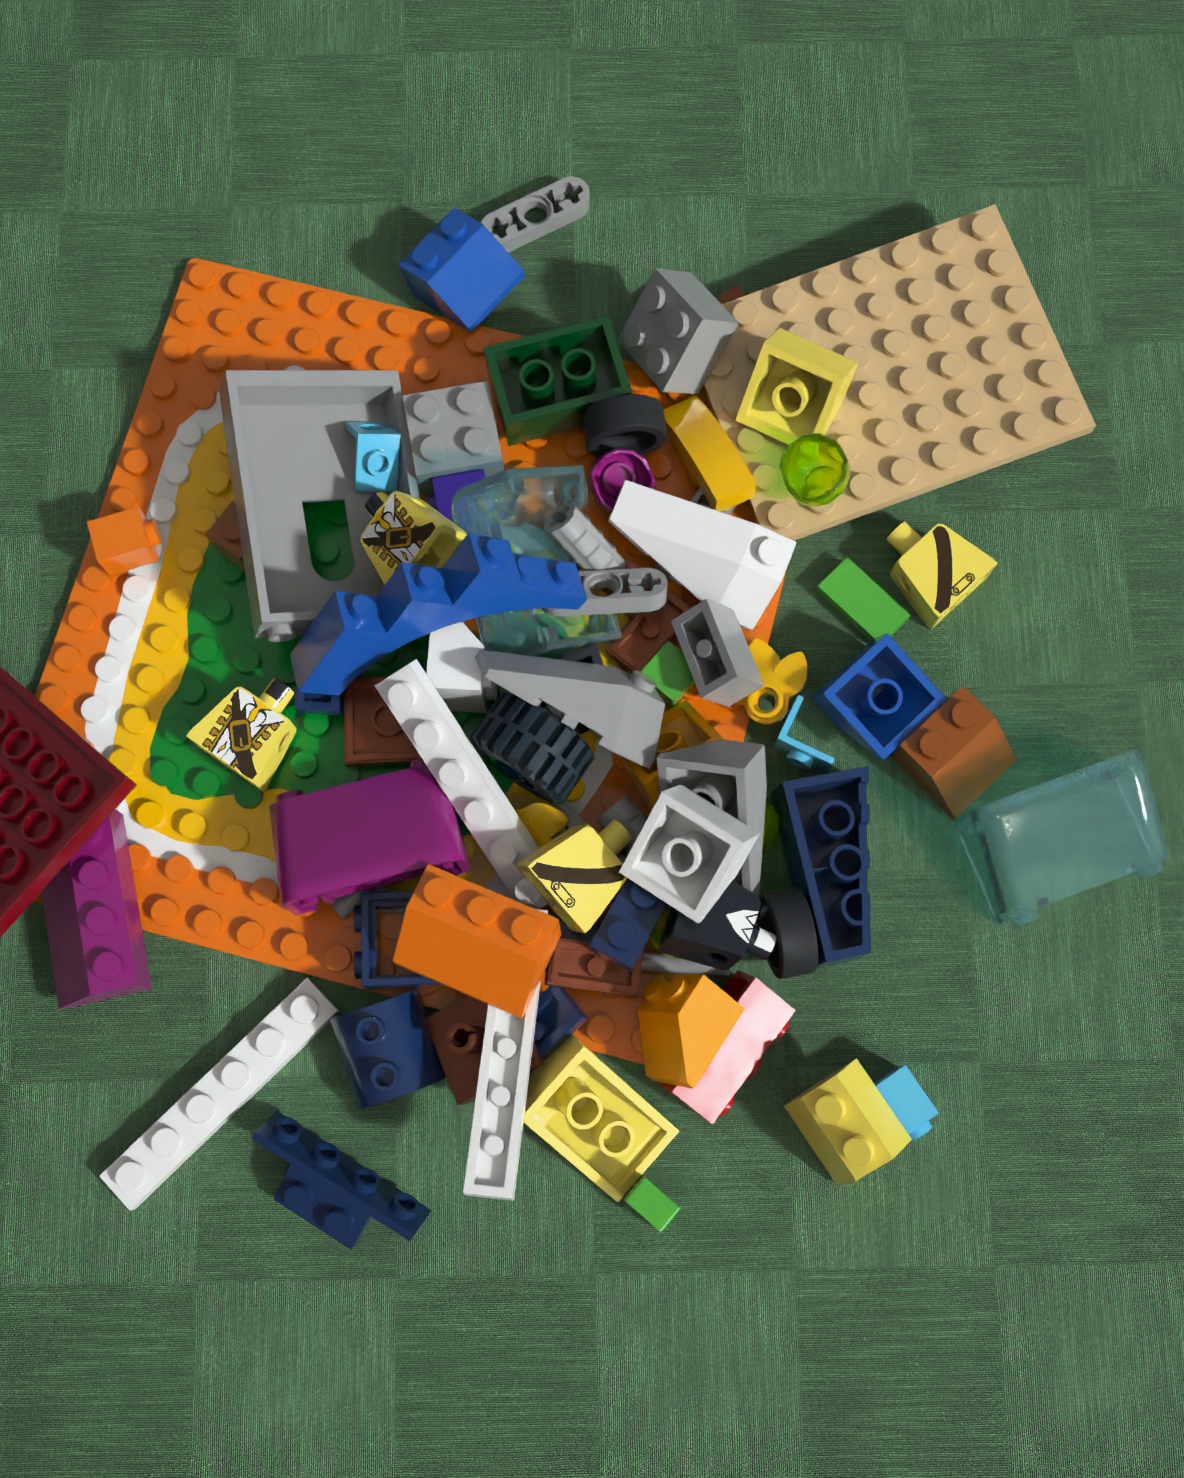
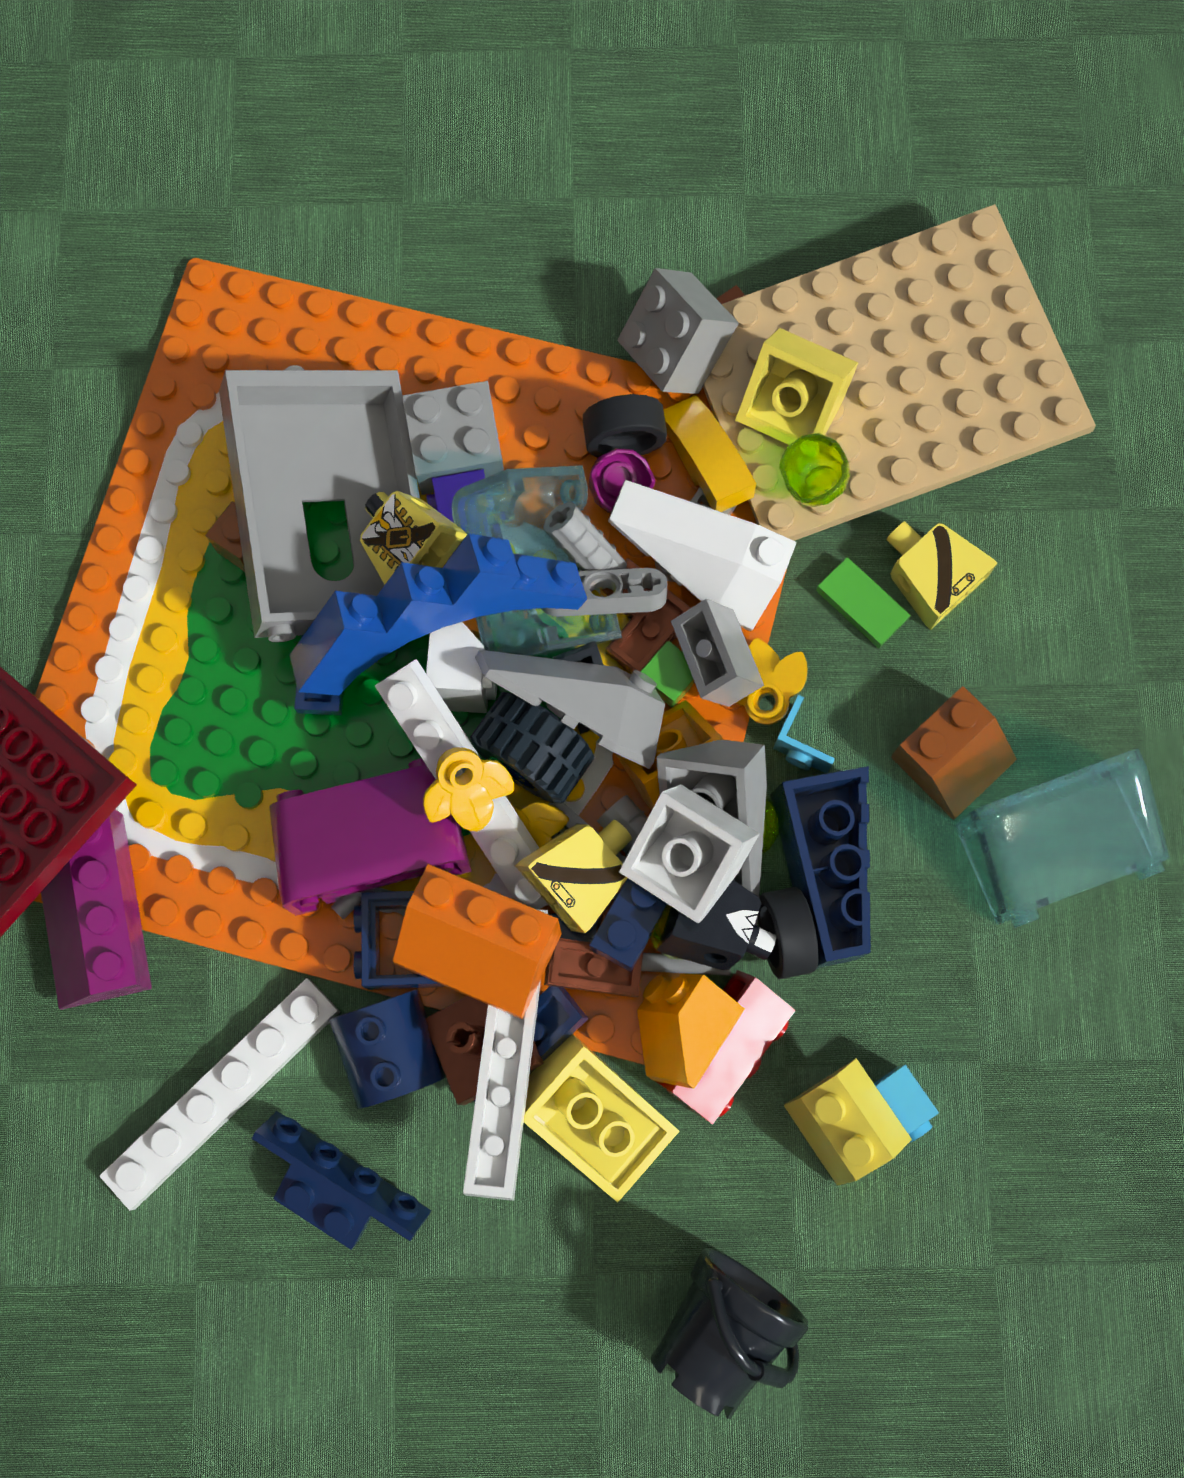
(124, 540): orange brick -> none
(248, 732): torso -> none
(371, 729): copper tile -> none
(375, 456): medium azure bracket -> none
(461, 270): blue slope -> none
(469, 794): none -> yellow plate
(554, 377): dark green brick -> none
(567, 212): light grey beam -> none
(651, 1203): bright green piece -> none
(729, 1335): none -> black piece
(879, 697): blue slope -> none

